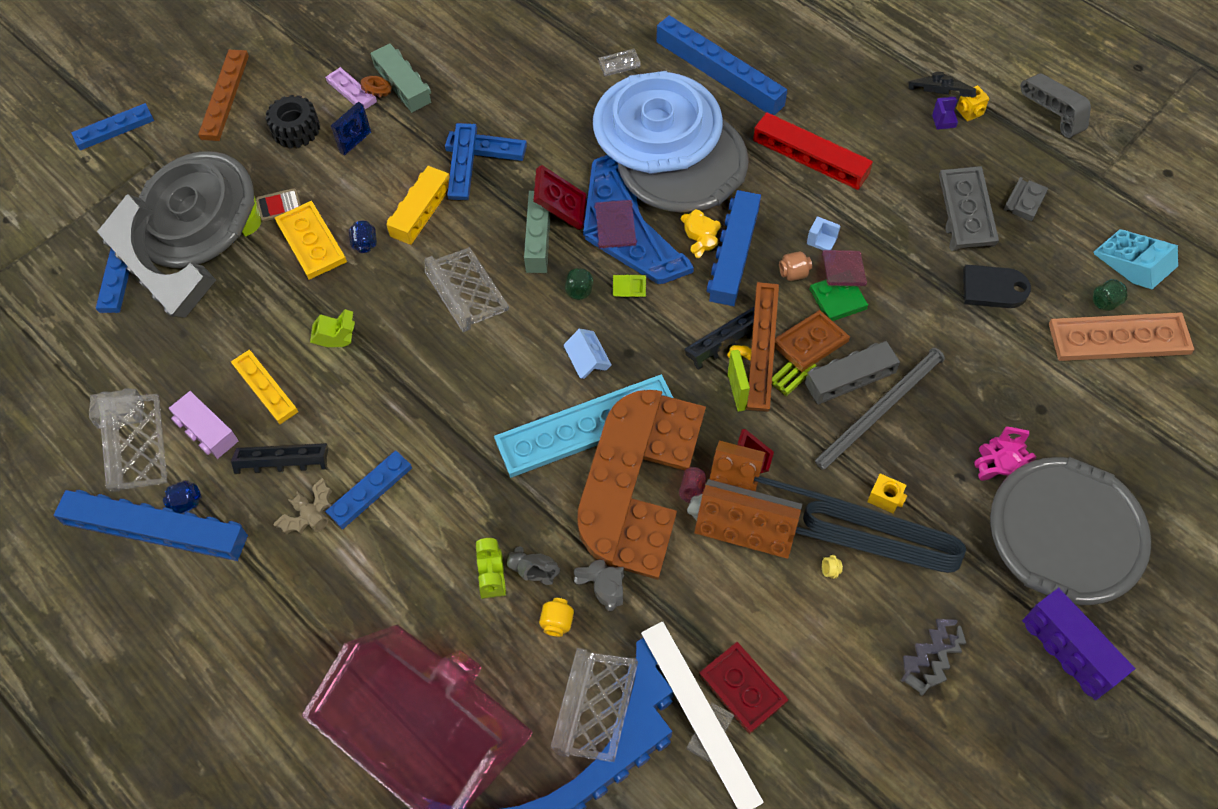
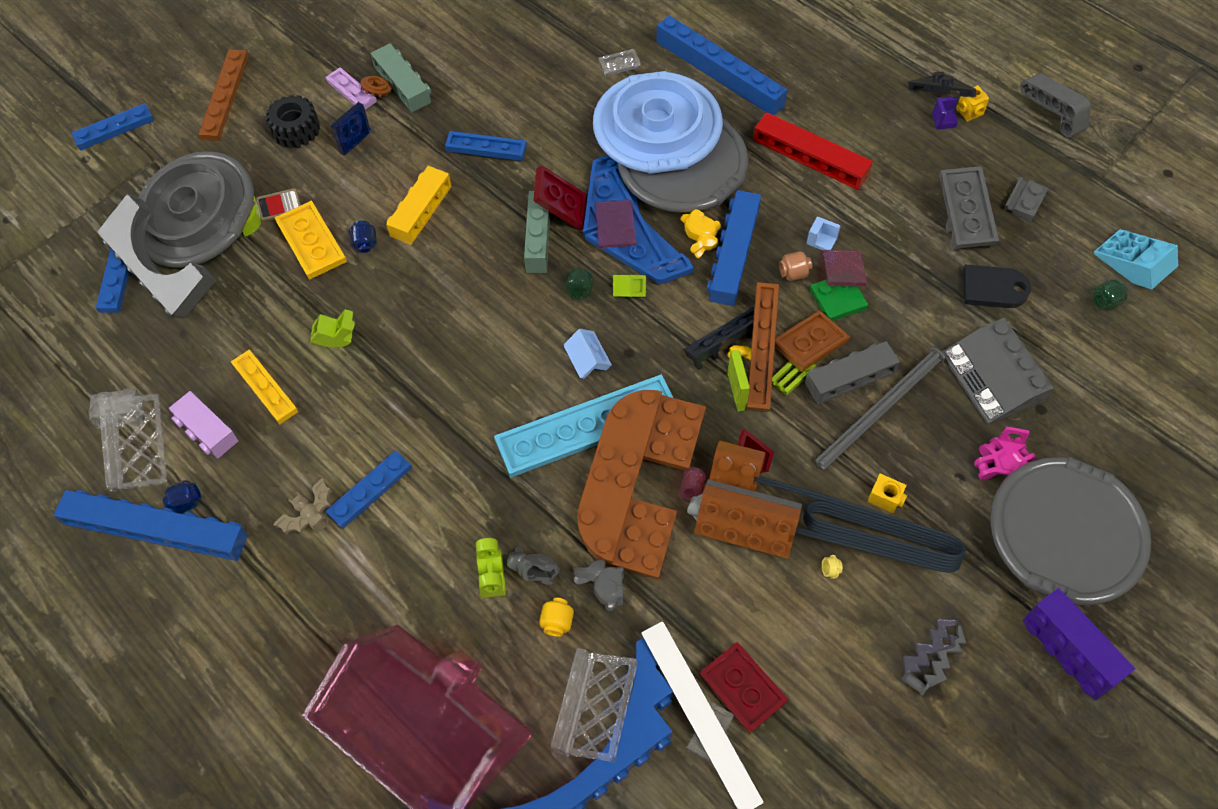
(280, 456): black hinge -> none
(448, 290): clear fence -> none
(462, 161): blue plate -> none
(997, 372): none -> dark grey slope
(1121, 336): nougat plate -> none

